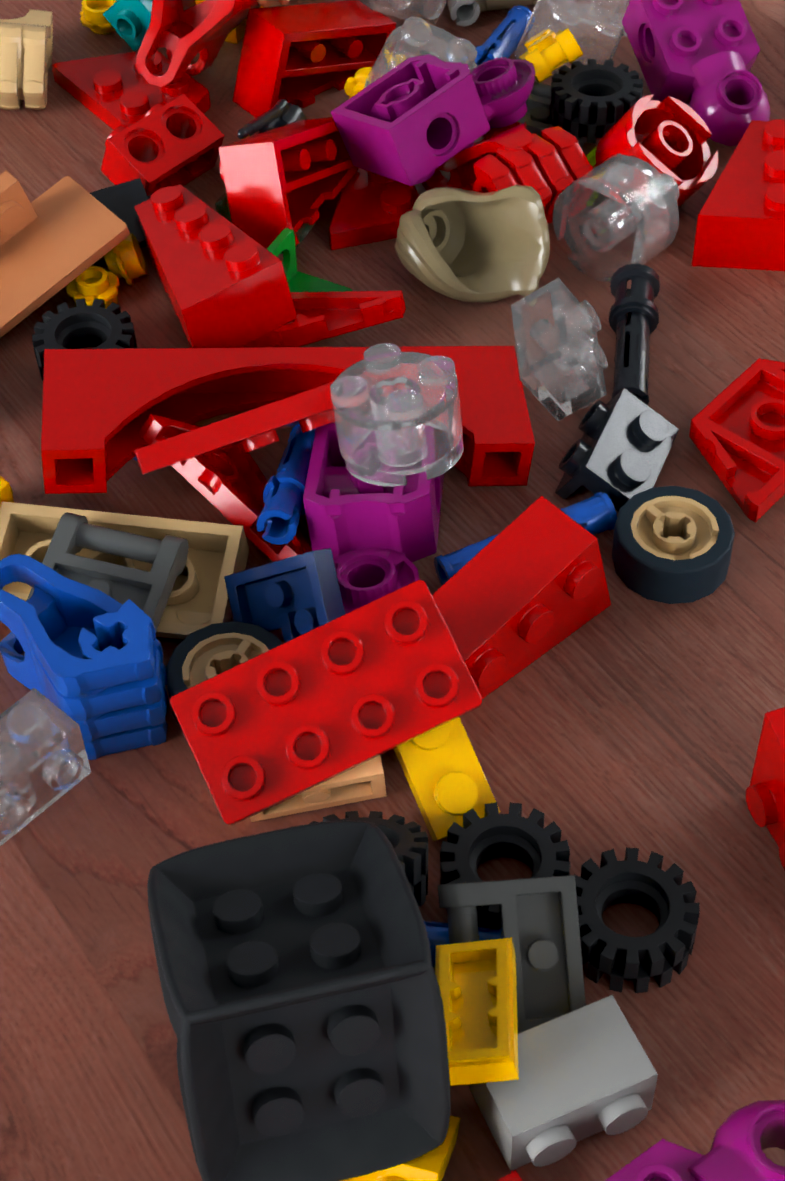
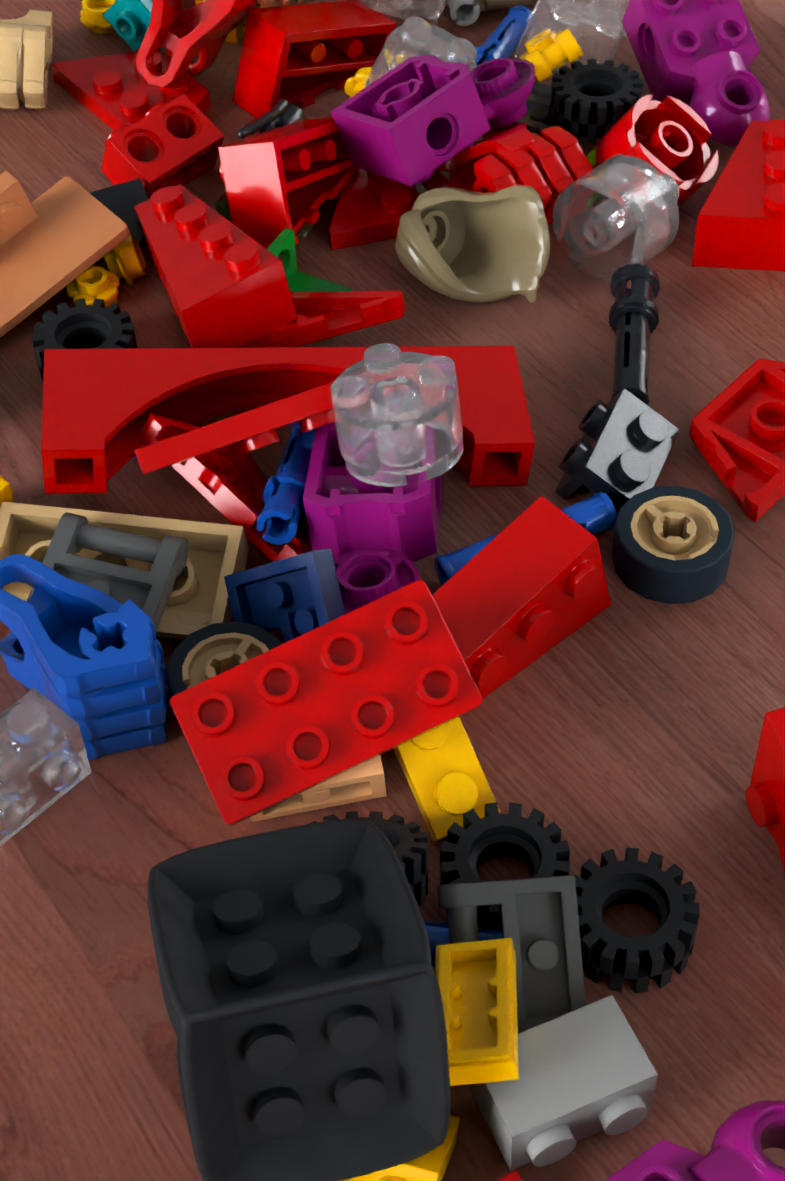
(559, 349): clear brick -> none

